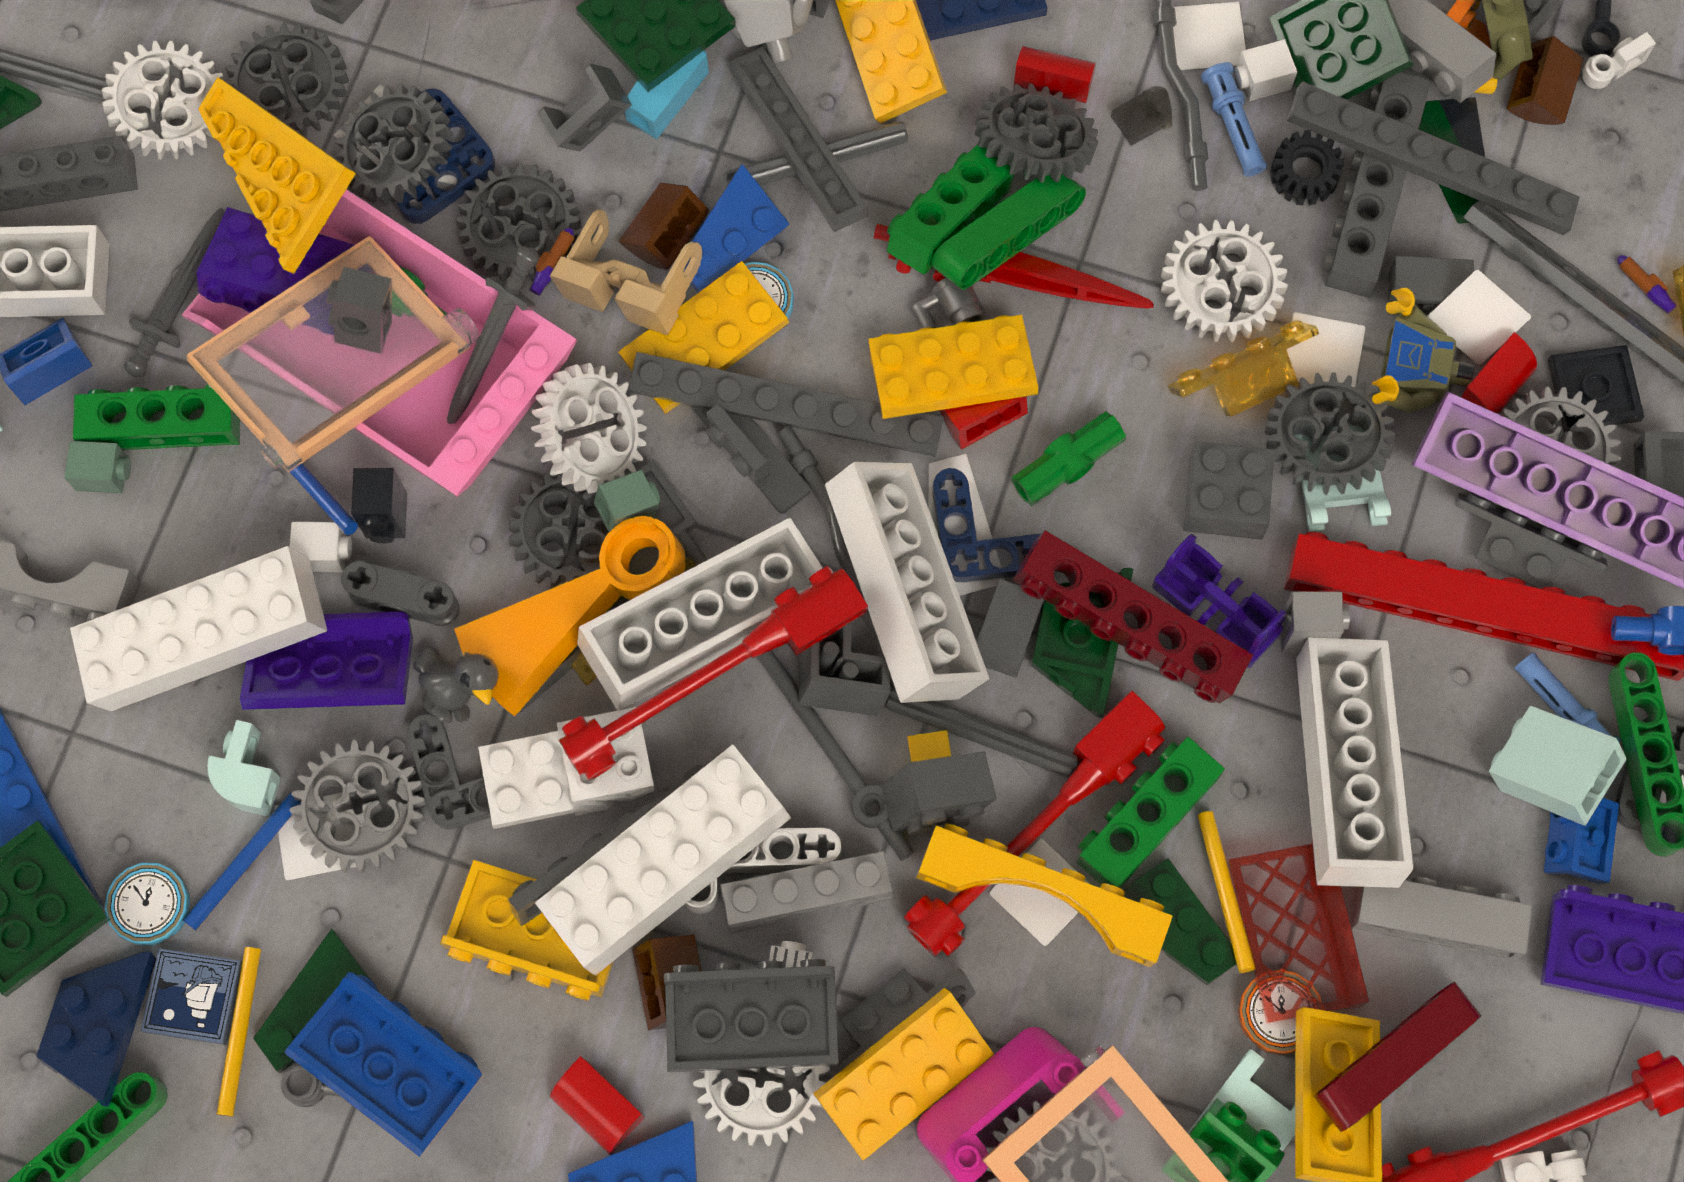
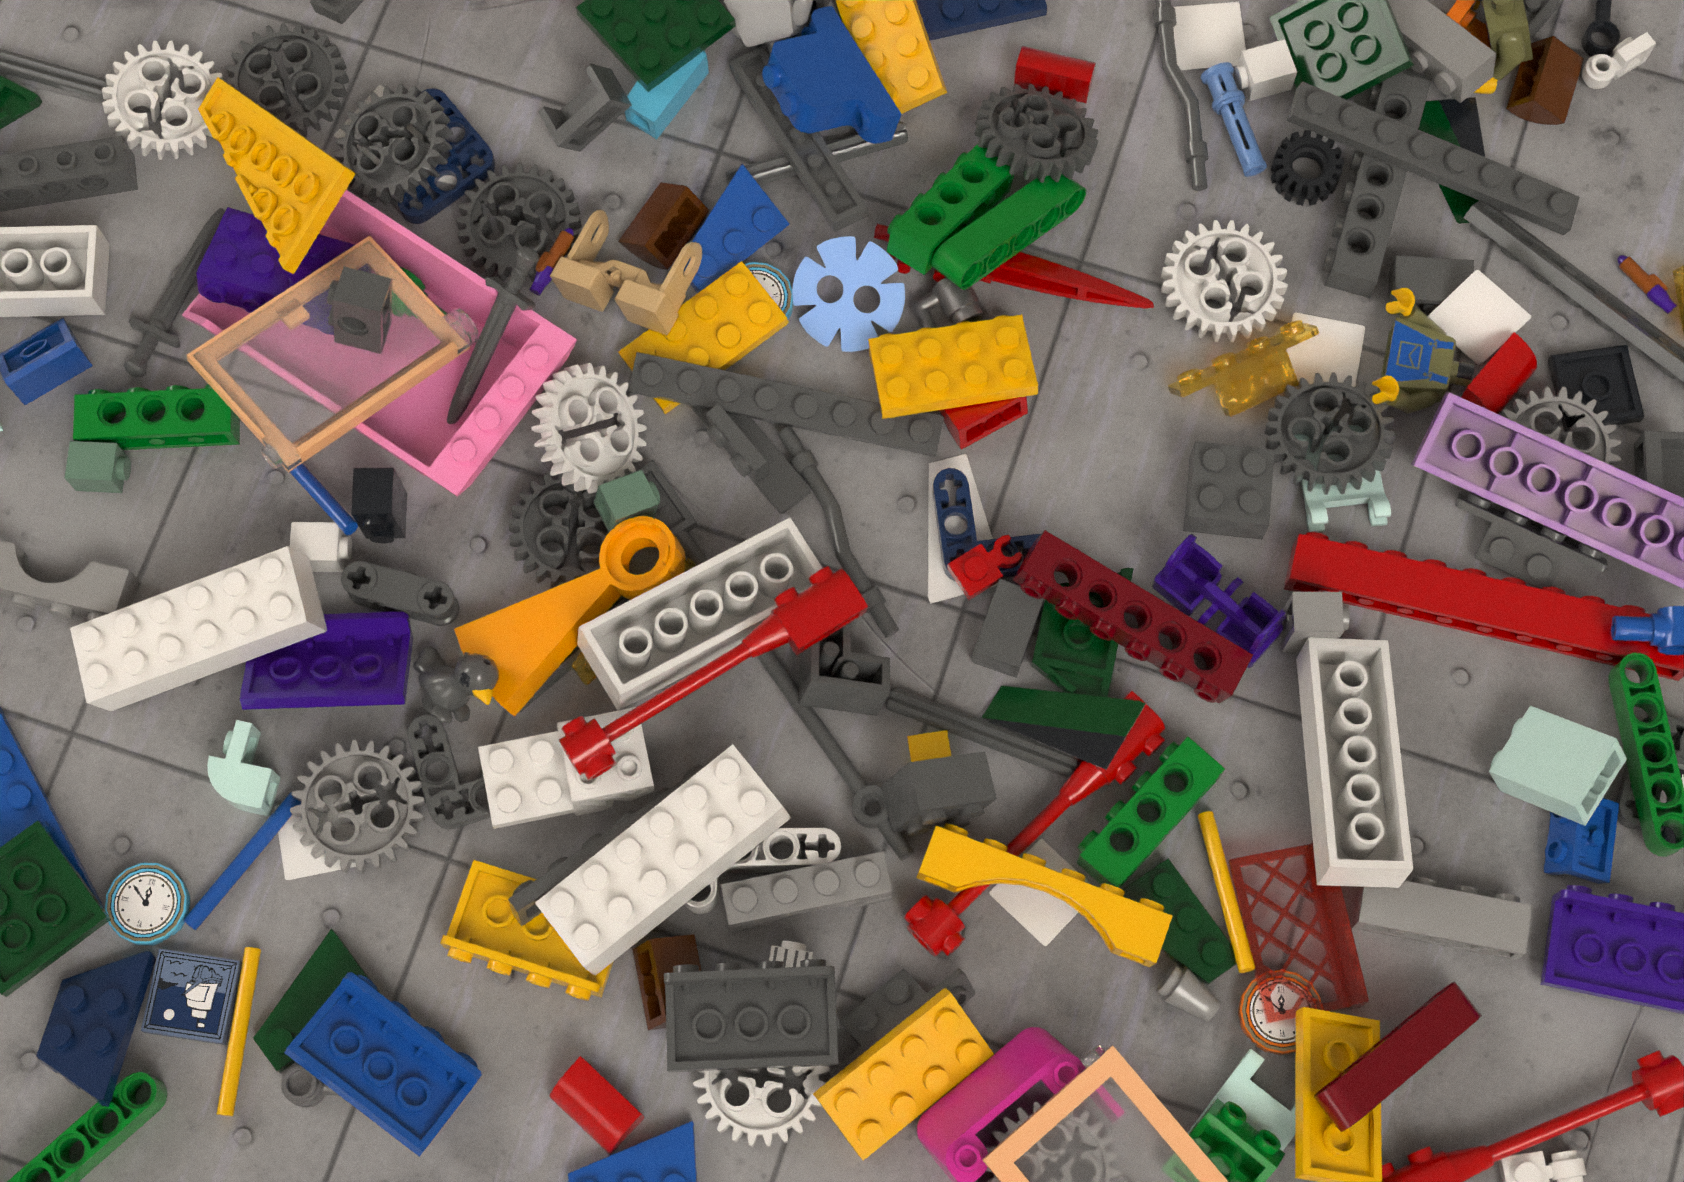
(829, 82): none -> blue brick
(869, 270): none -> light blue piece
(906, 582): white brick -> none
(979, 569): none -> red plate
(1068, 458): green piece -> none
(1069, 722): none -> dark green sticker
(1144, 114): clear smoke tile -> none
(1187, 993): none -> light grey cone
(1556, 695): medium blue pin -> none

